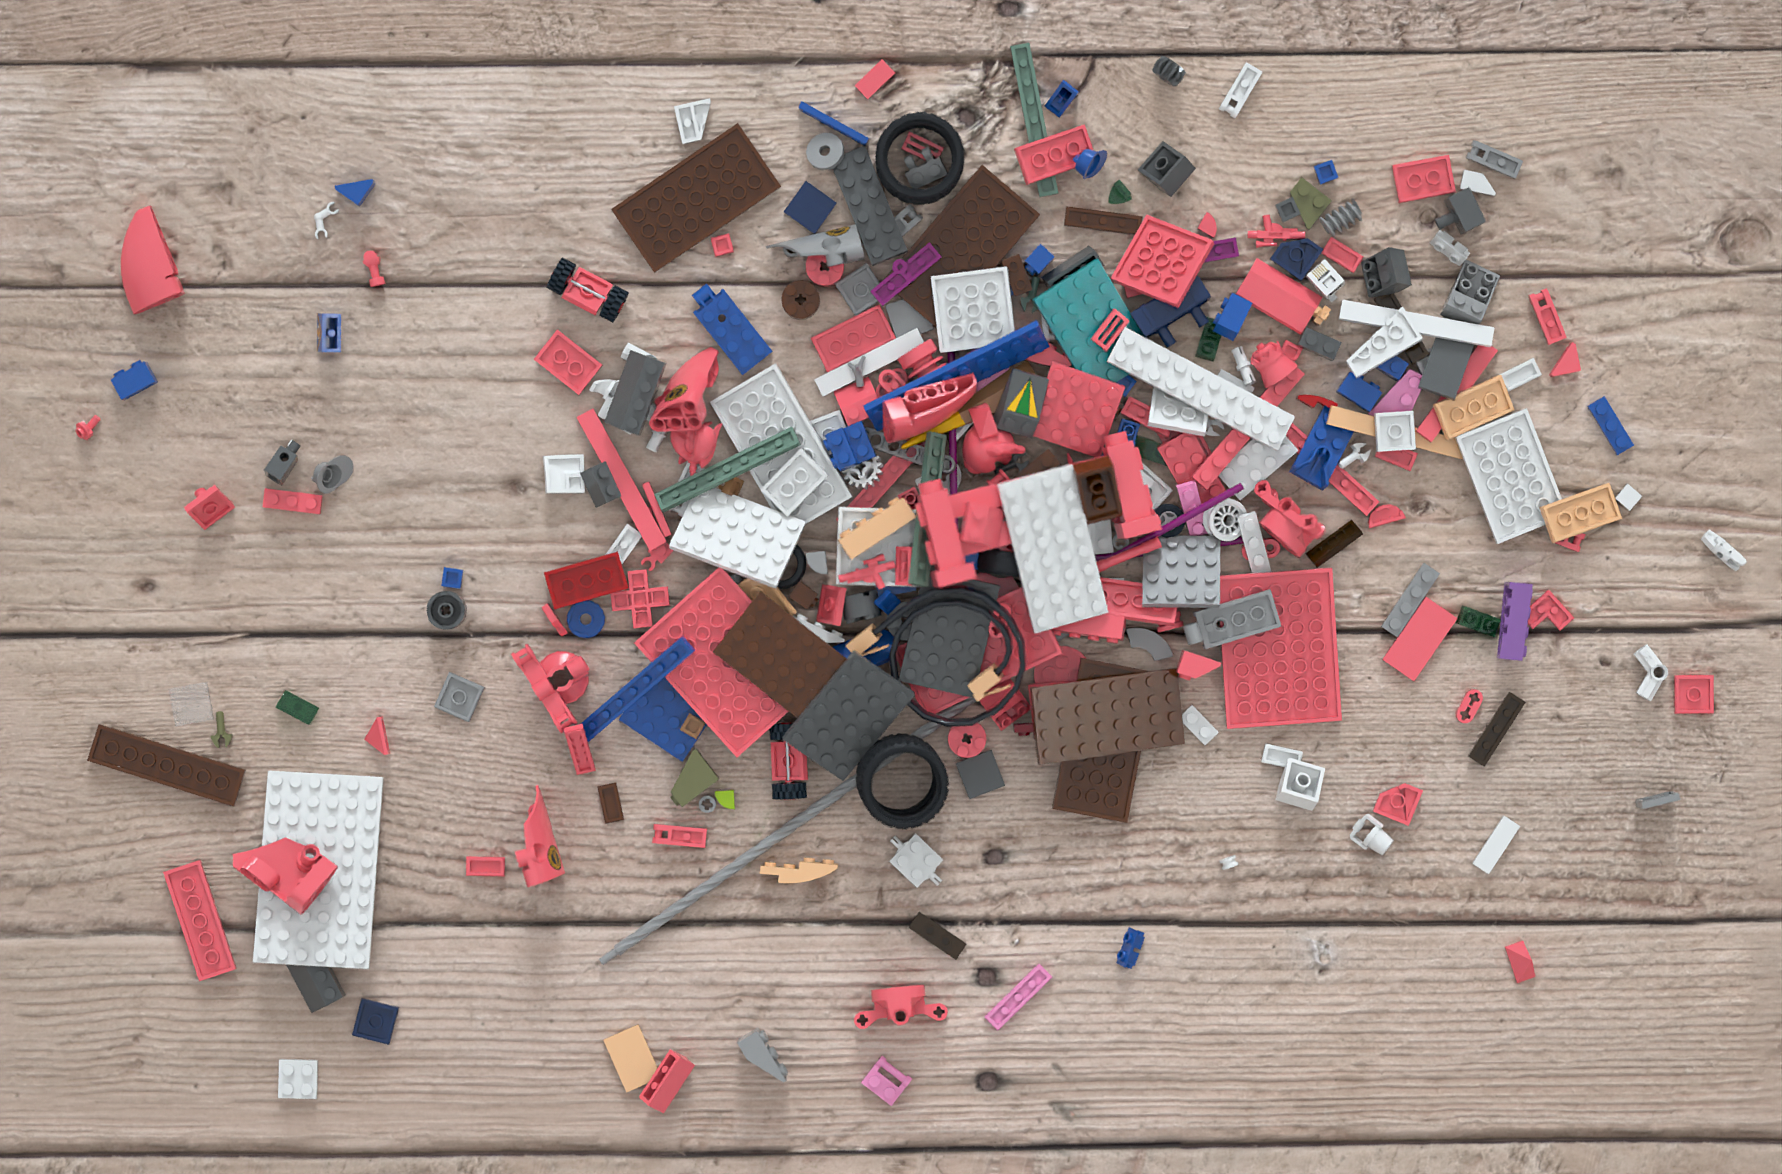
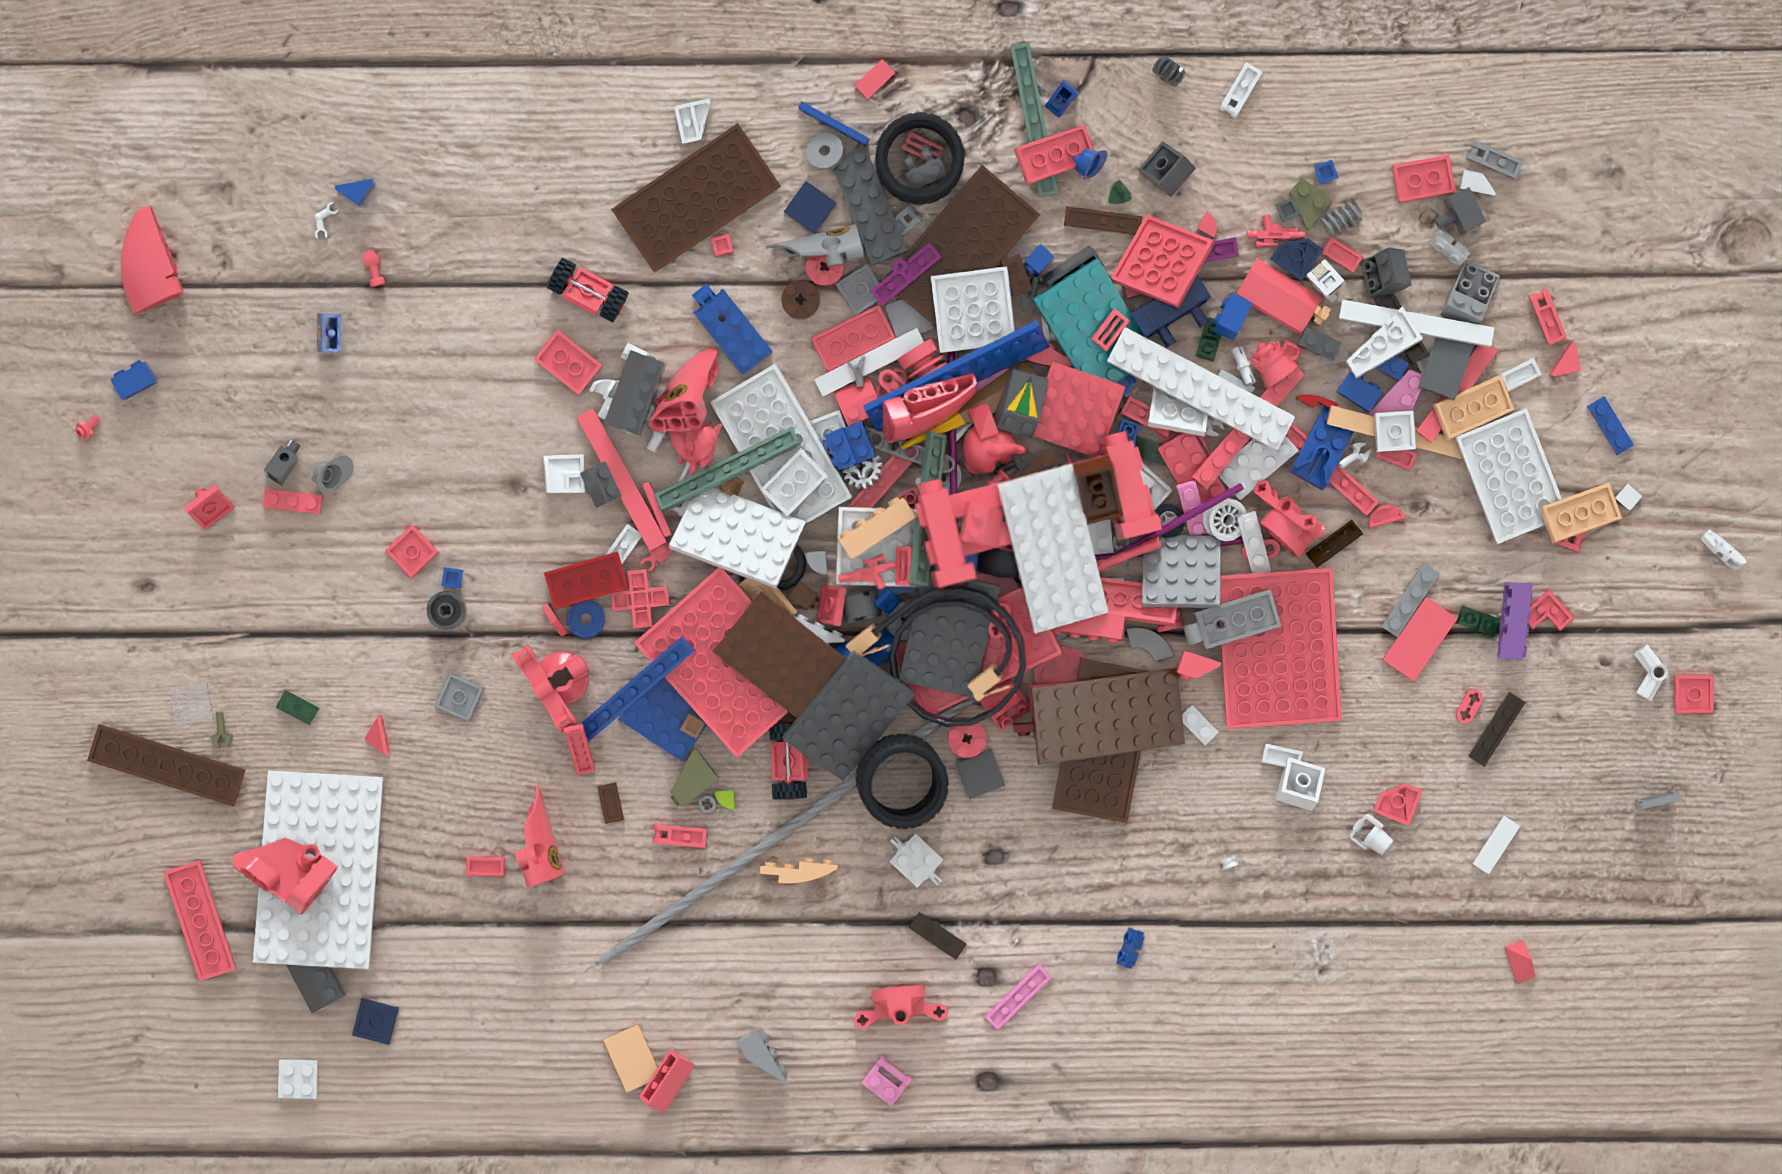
(412, 551): none -> coral tile

